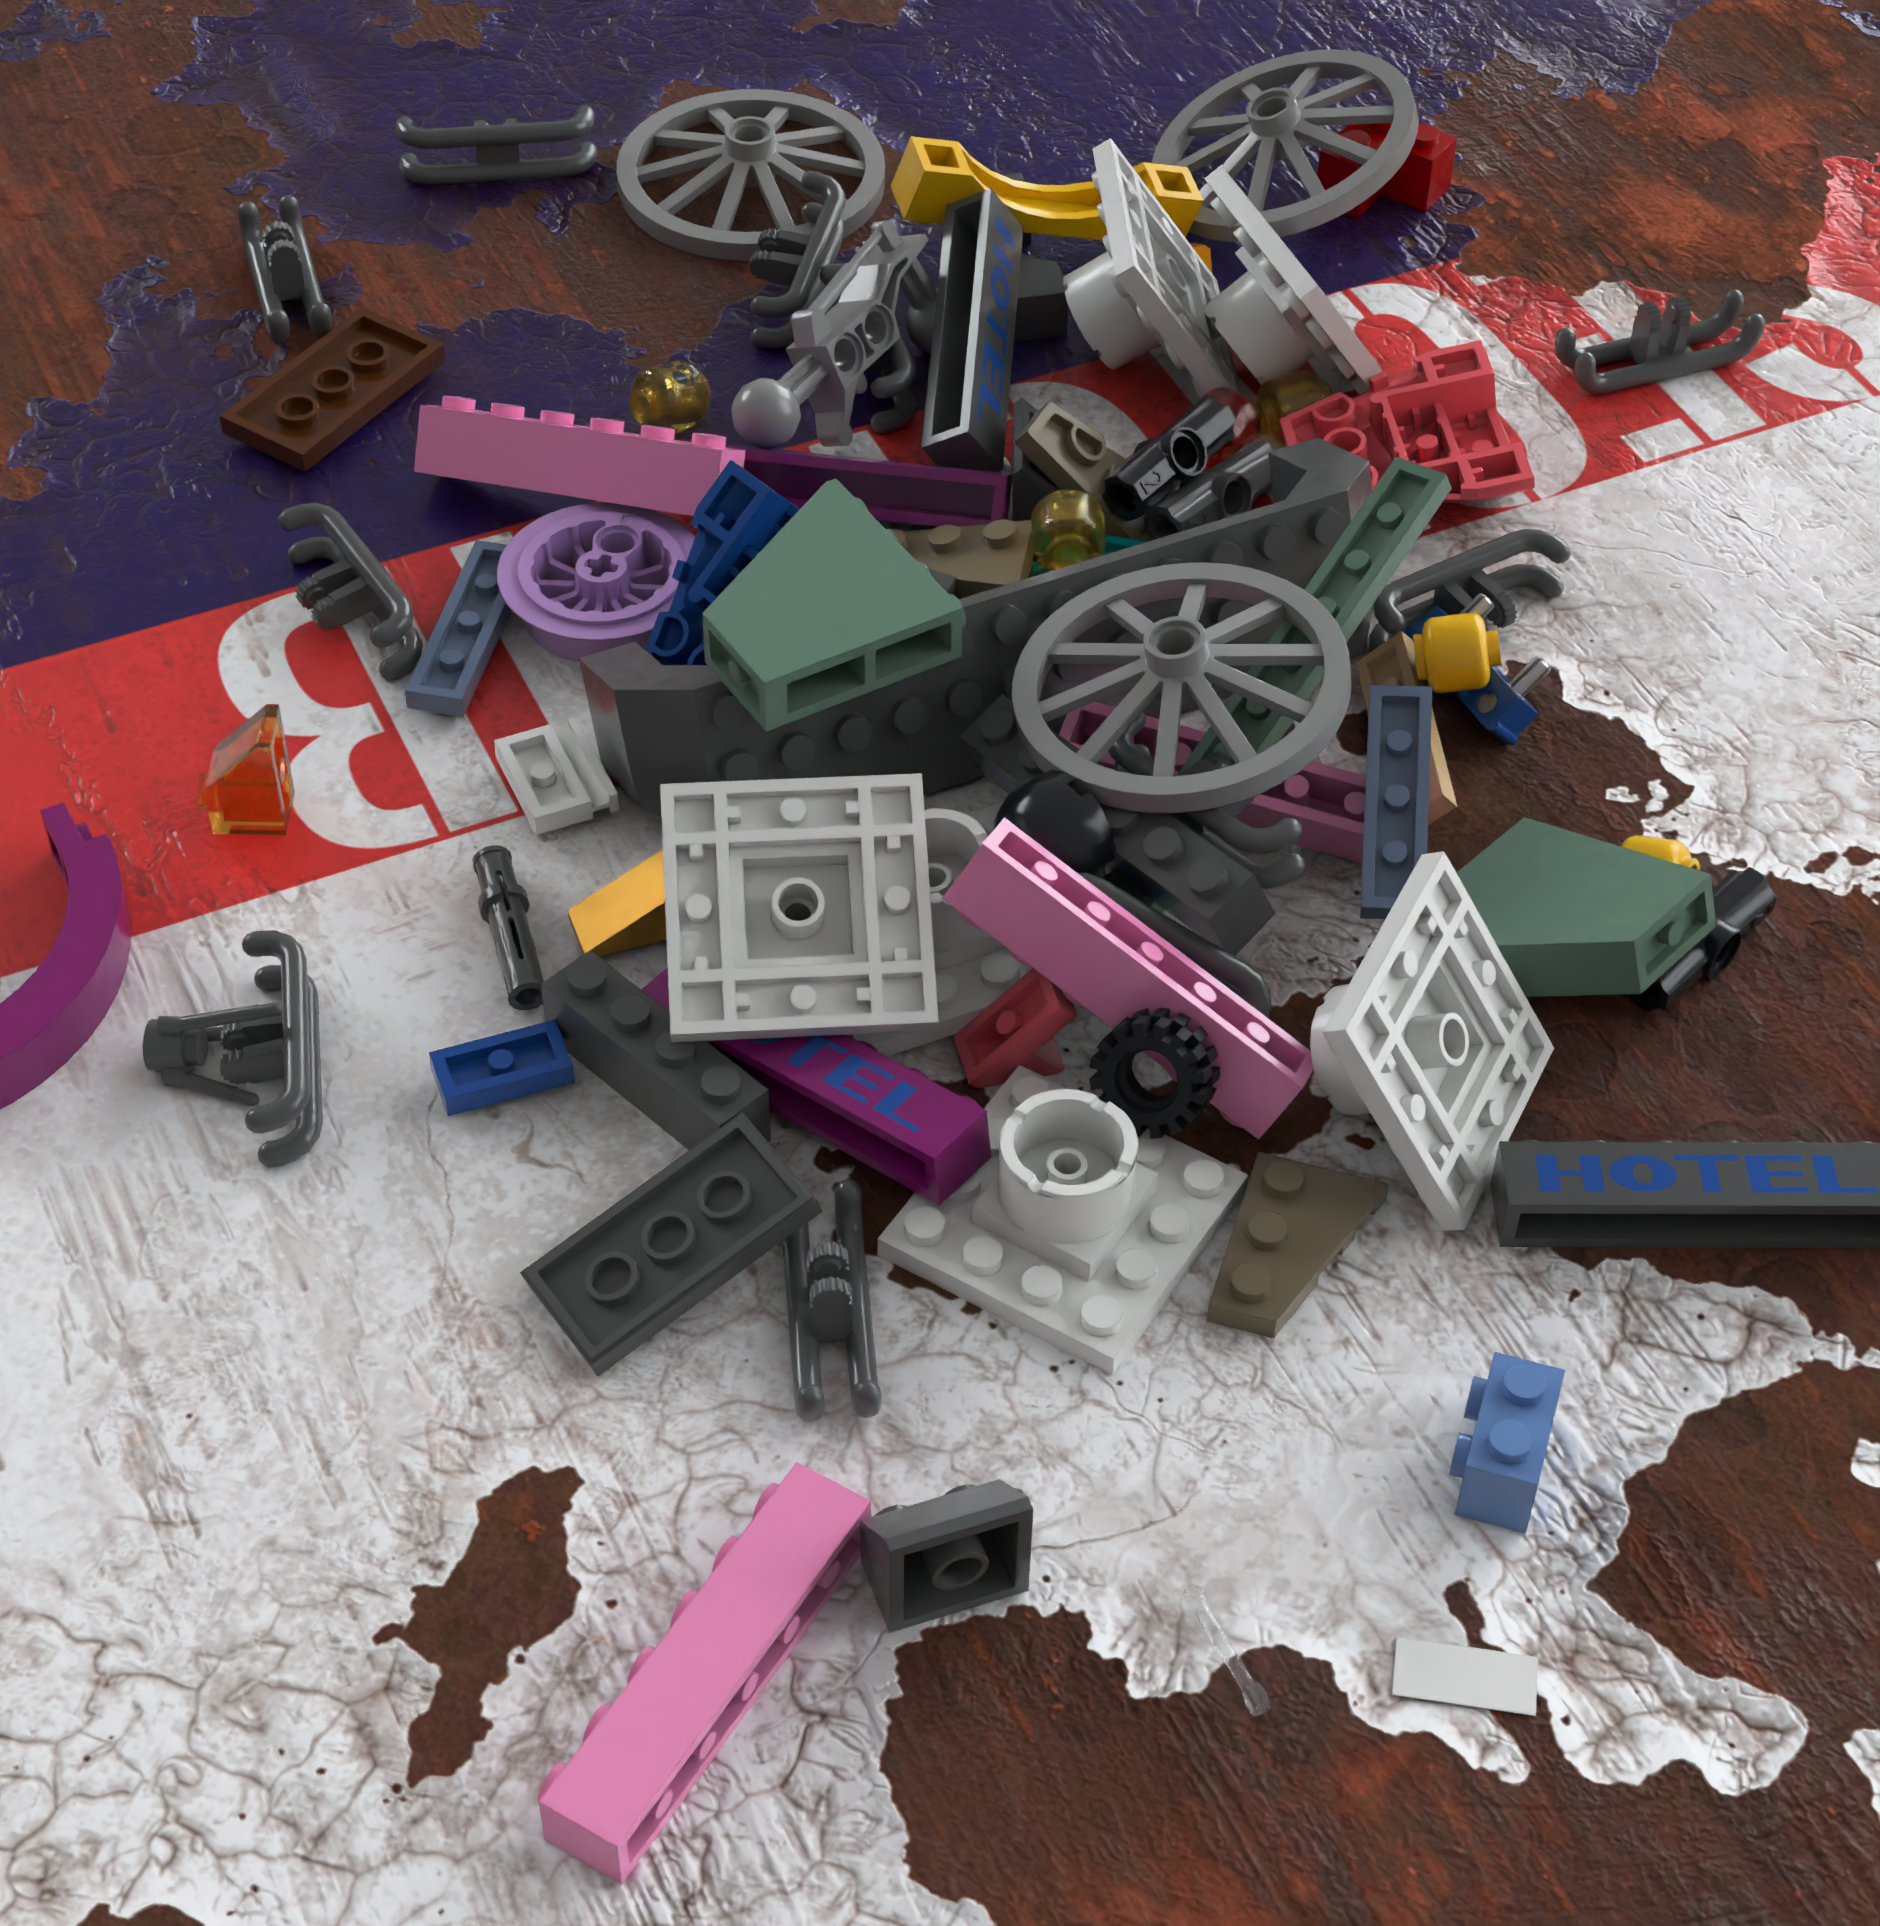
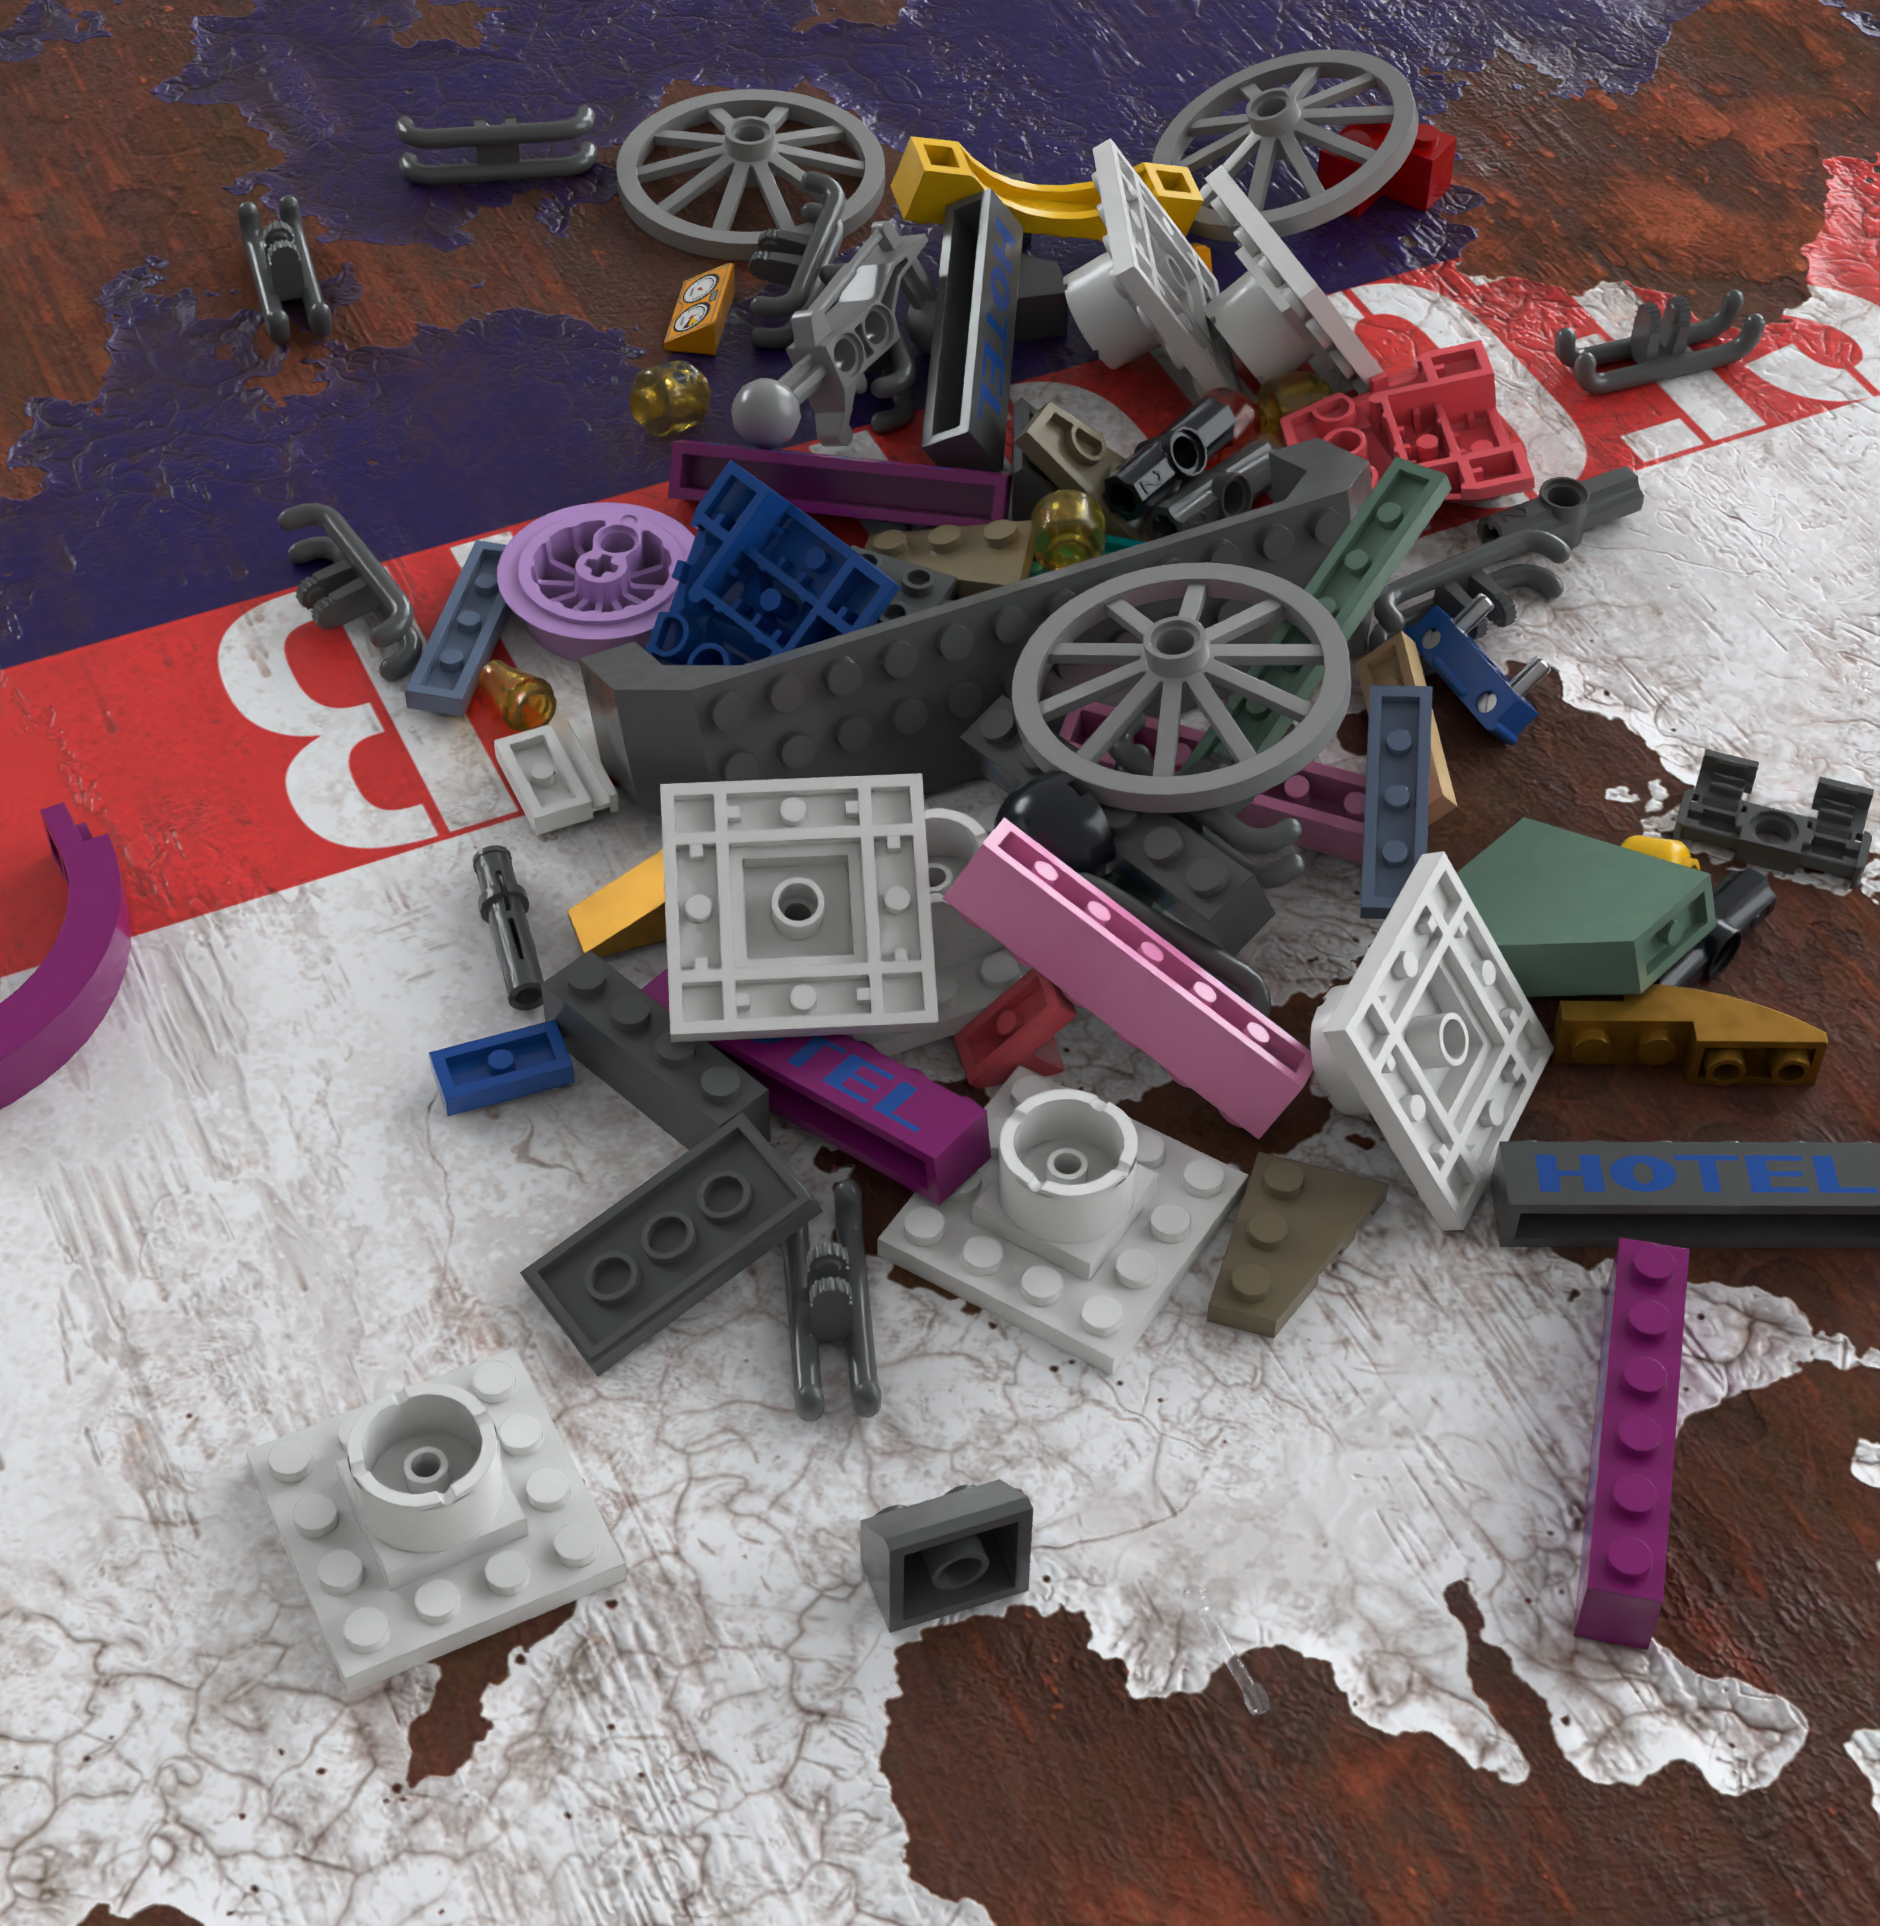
(180, 1043): dark grey plant -> none
(250, 779): clear orange slope -> none
(280, 1048): dark grey piece -> none
(332, 389): reddish brown plate -> none
(434, 1518): none -> white piece
(519, 697): none -> clear yellow cone
(568, 458): bright pink brick -> none
(702, 312): none -> light orange slope
(703, 1673): bright pink brick -> none
(828, 614): sand green slope -> none
(1176, 1044): black tyre -> none
(1456, 652): yellow head -> none
(1465, 1676): white sticker -> none
(1508, 1443): medium blue brick -> none
(1569, 507): none -> dark grey piece
(1633, 1446): none -> magenta brick
(1705, 1031): none -> pearl gold slope
(1824, 848): none -> dark grey piece

